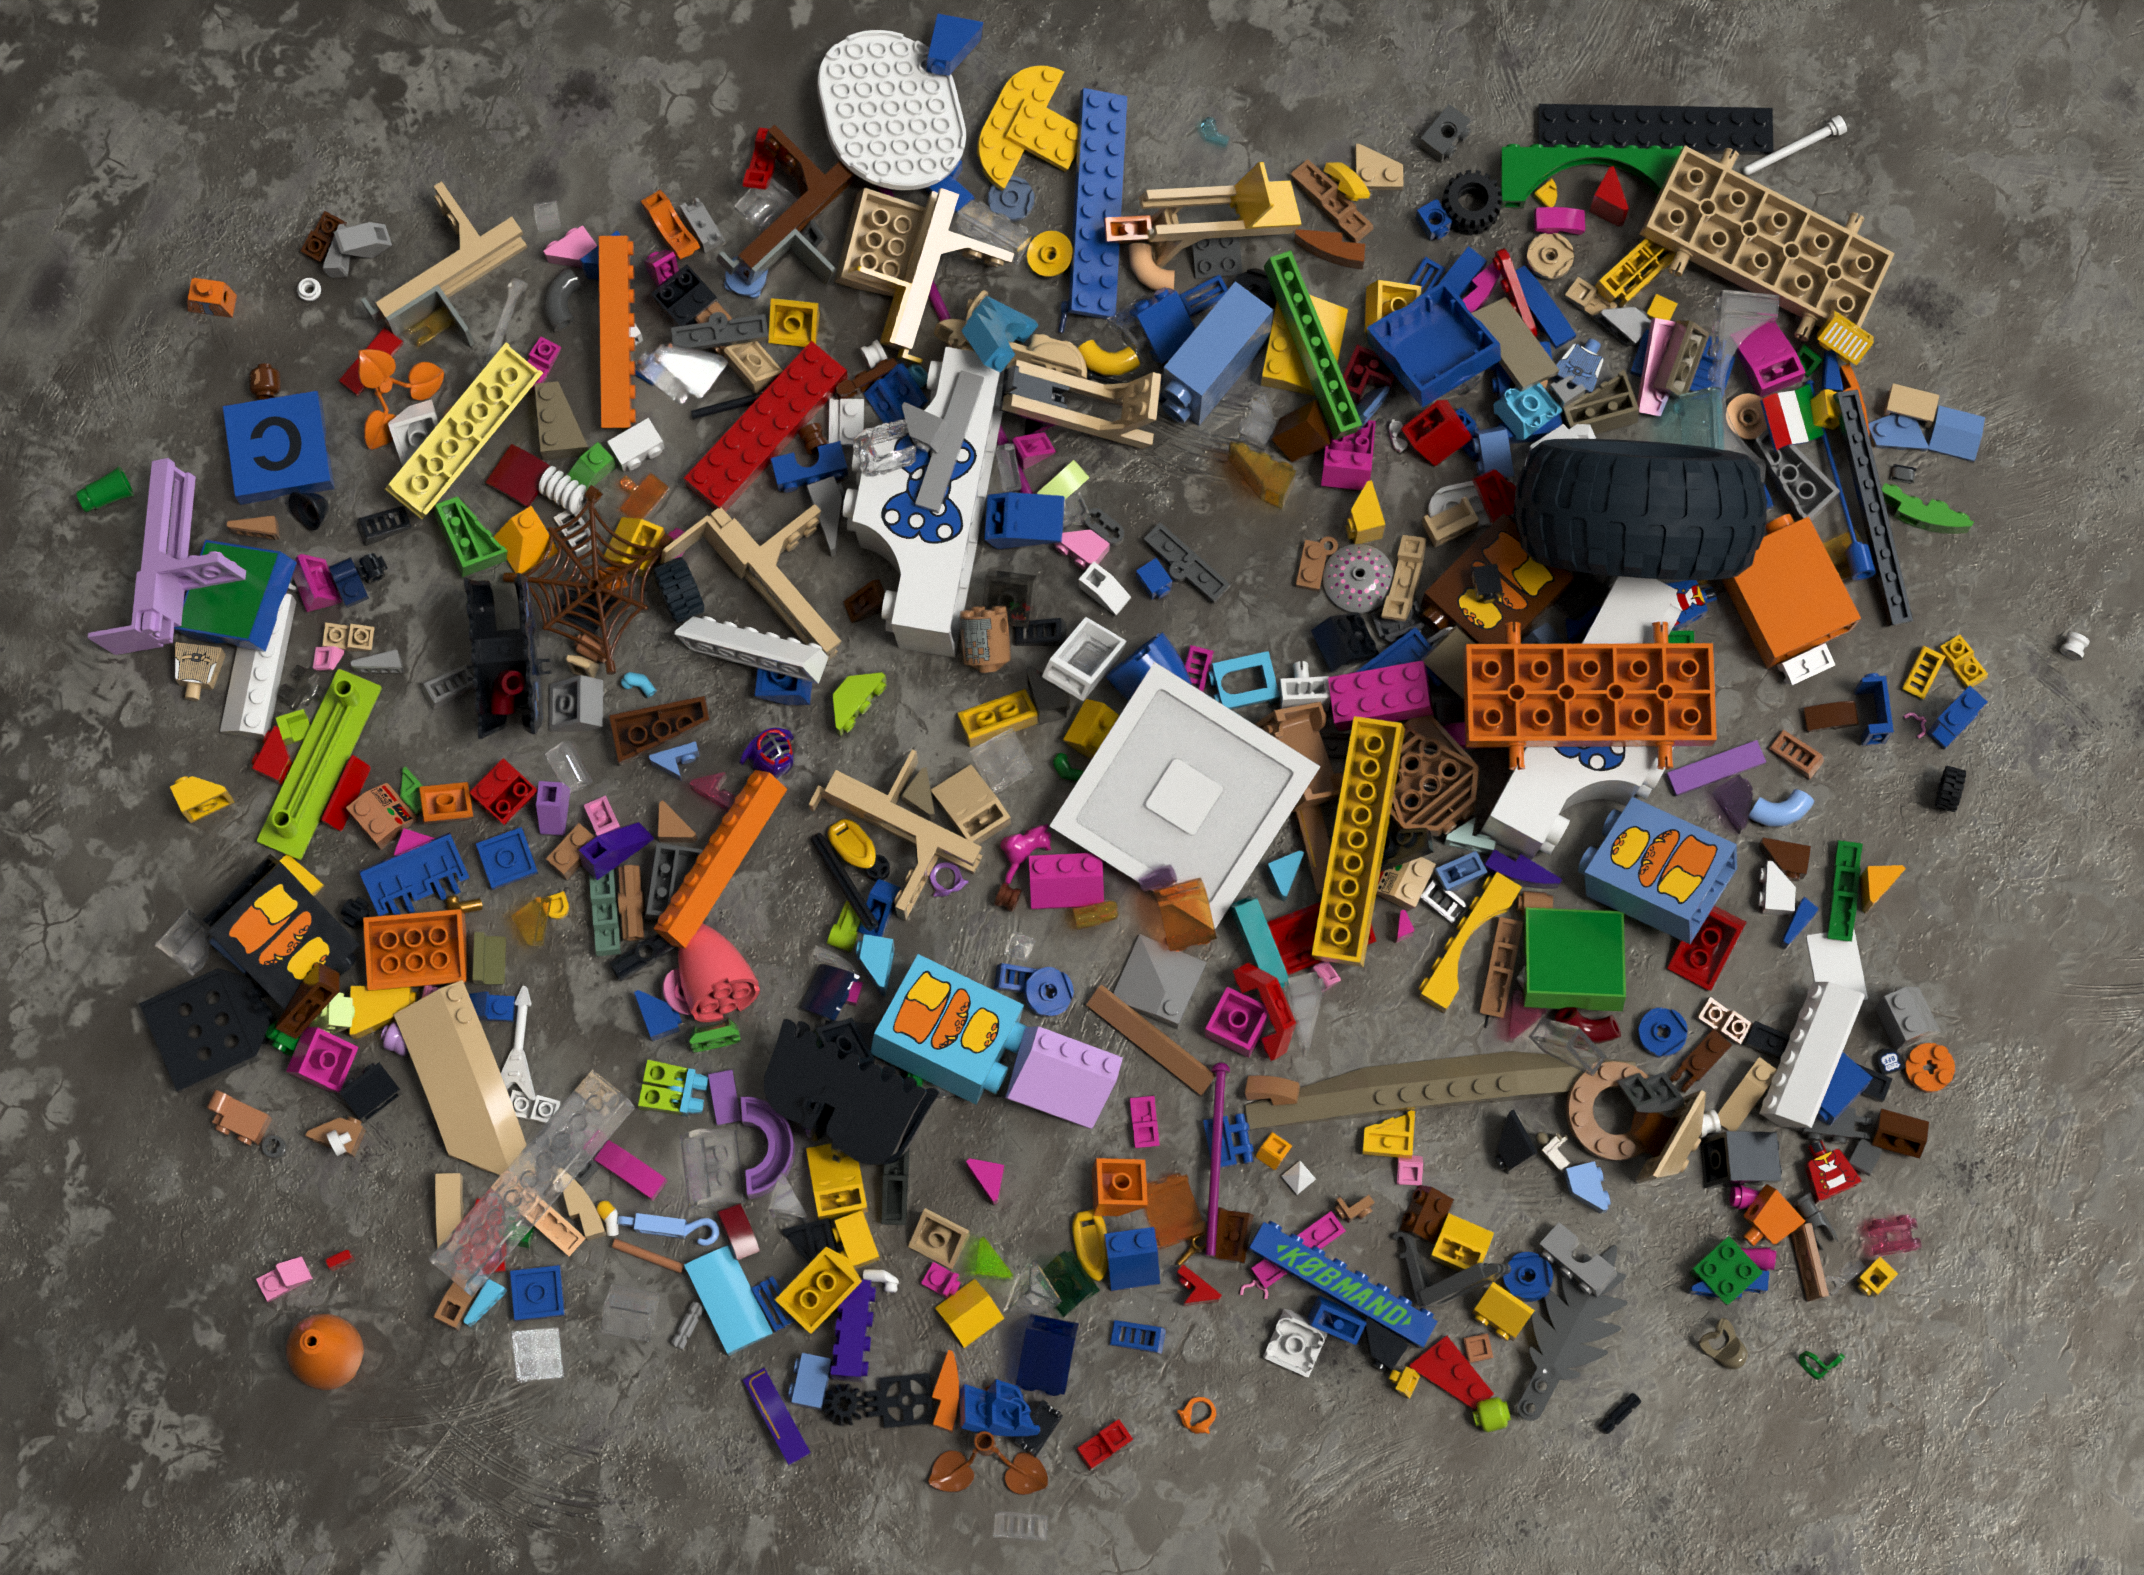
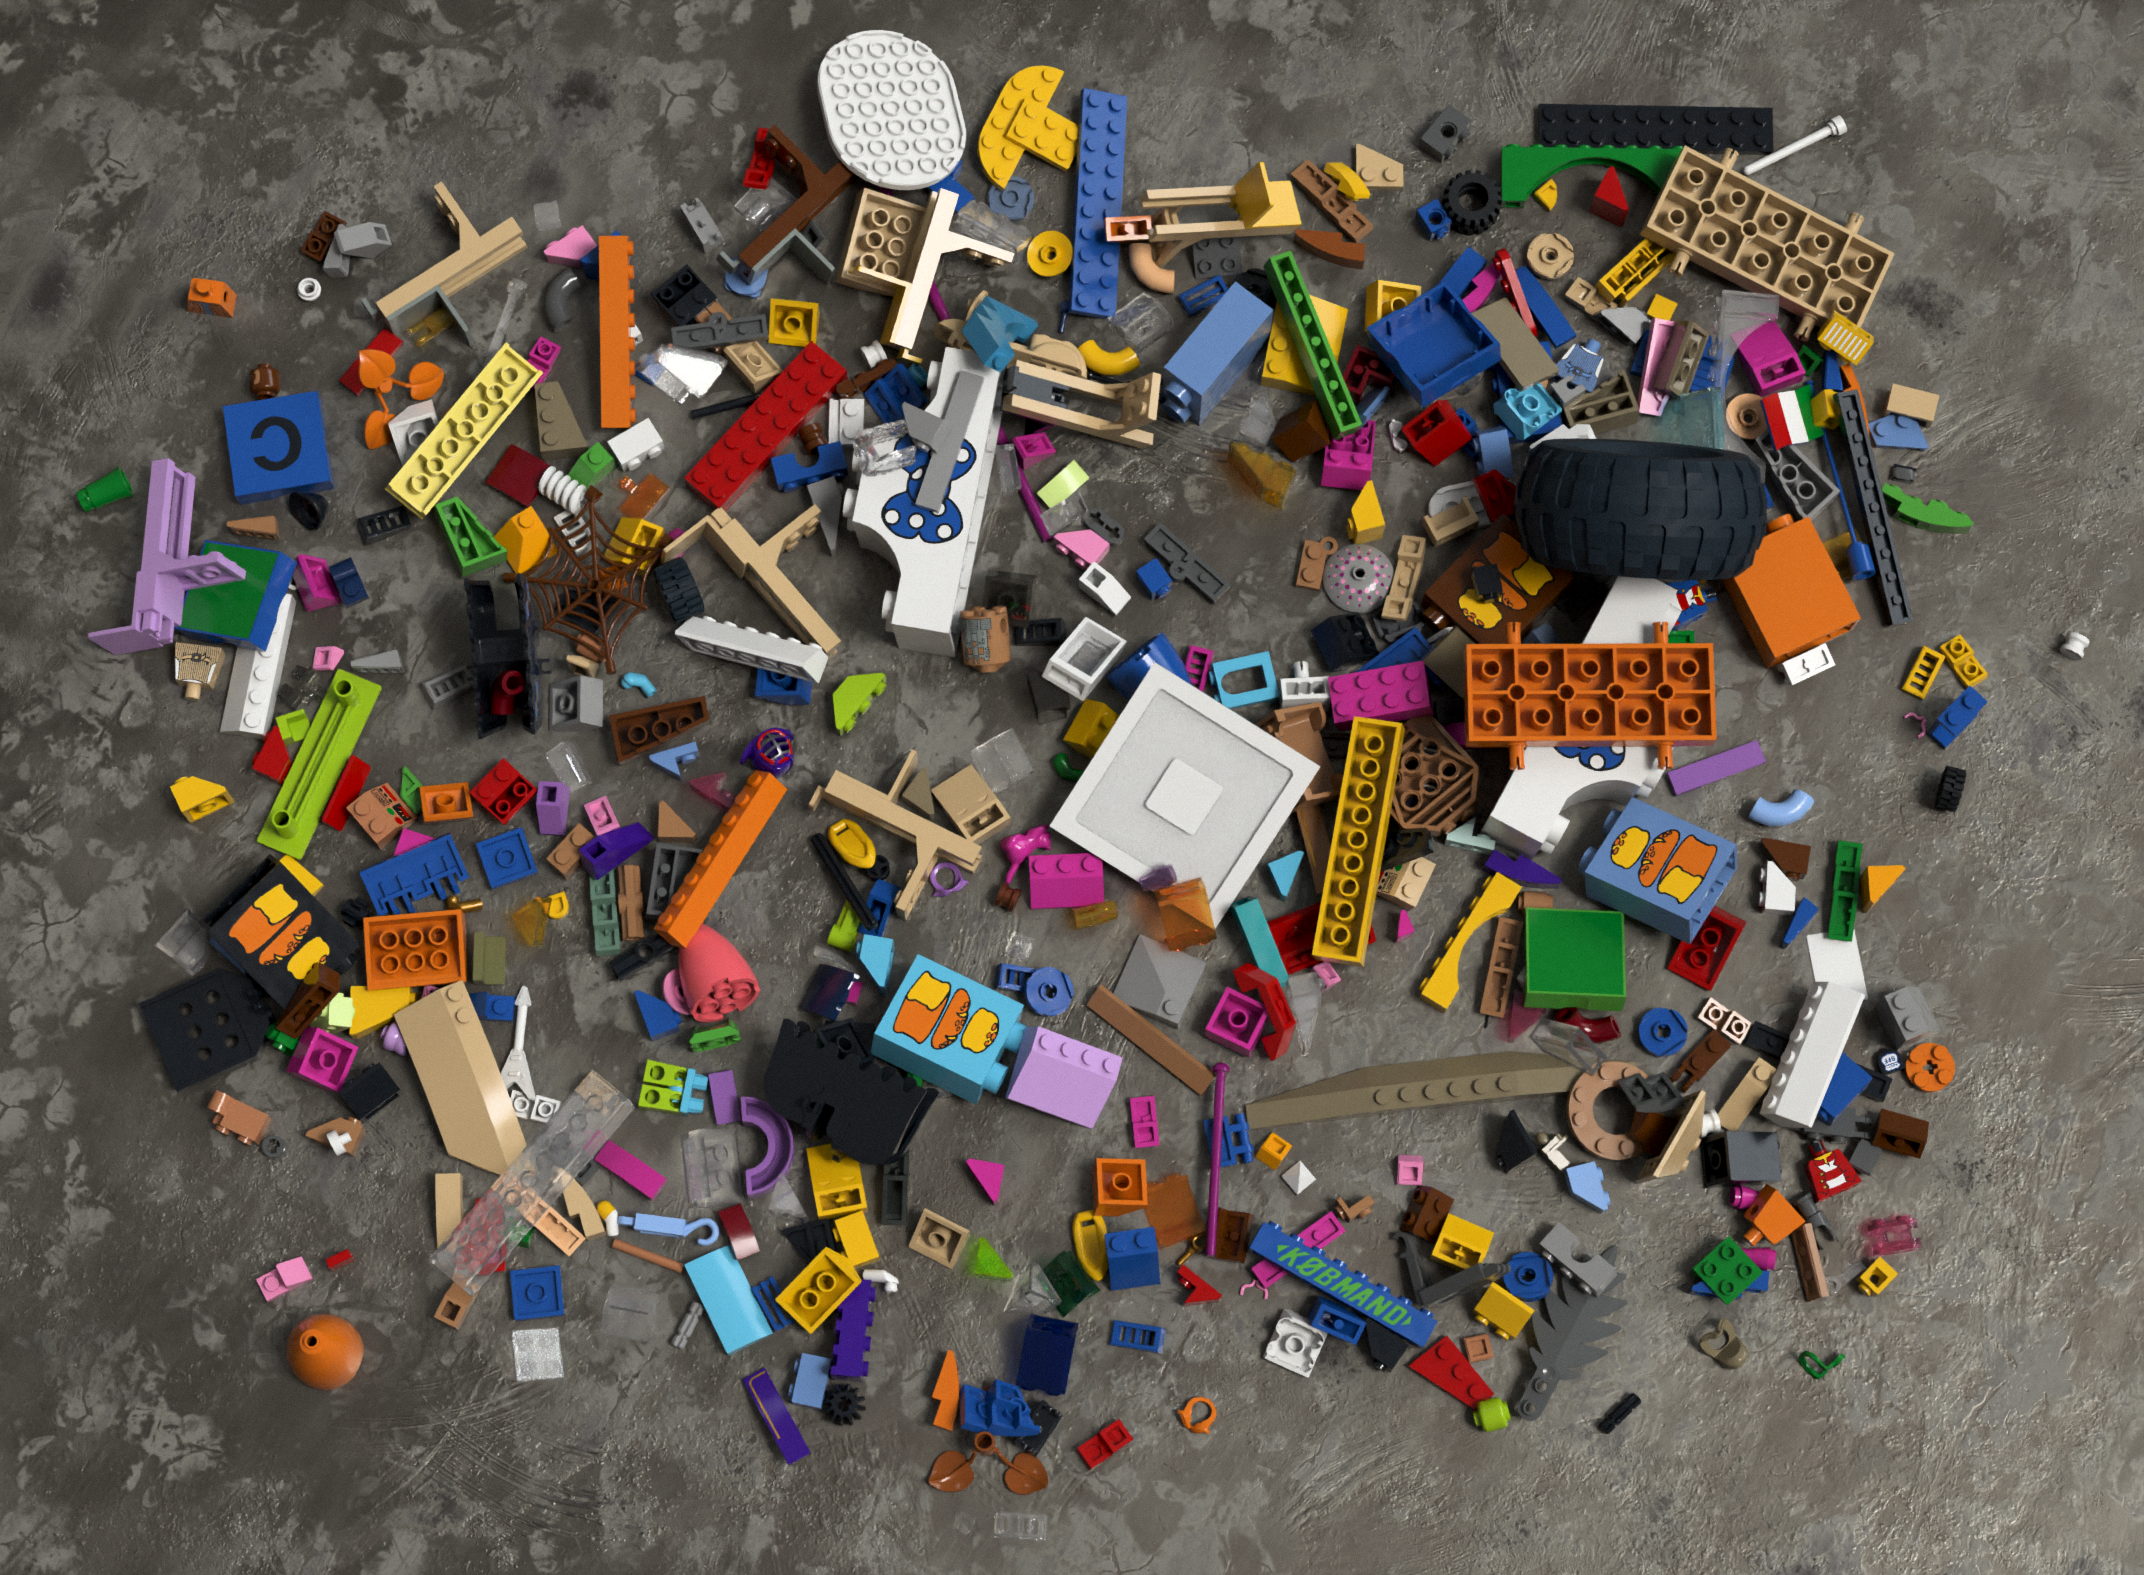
(348, 637): tan slope -> none
(372, 568): black gear -> none
(488, 1297): medium azure slope -> none
(661, 266): dark pink slope -> none
(669, 225): orange arch -> none
(866, 601): reddish brown slope -> none
(883, 1402): black piece -> none
(941, 1280): dark pink bracket -> none
(952, 42): blue slope -> none
(969, 1313): yellow slope -> none
(998, 716): yellow slope -> none
(1023, 519): blue slope -> none
(1164, 323): blue panel -> none
(1211, 133): clear light blue arm -> none
(1280, 1090): medium nougat slope -> none
(1391, 1137): yellow wing -> none
(1405, 1382): yellow tile -> none
(1434, 265): blue tile -> none
(1438, 908): dark grey slope -> none
(1460, 872): medium blue slope -> none
(1557, 219): dark pink slope -> none
(1579, 629): blue slope -> none
(1735, 801): clear purple slope -> none
(1792, 760): nougat slope -> none
(1831, 715): reddish brown slope -> none
(1881, 732): blue panel -> none
(1956, 433): medium blue slope -> none

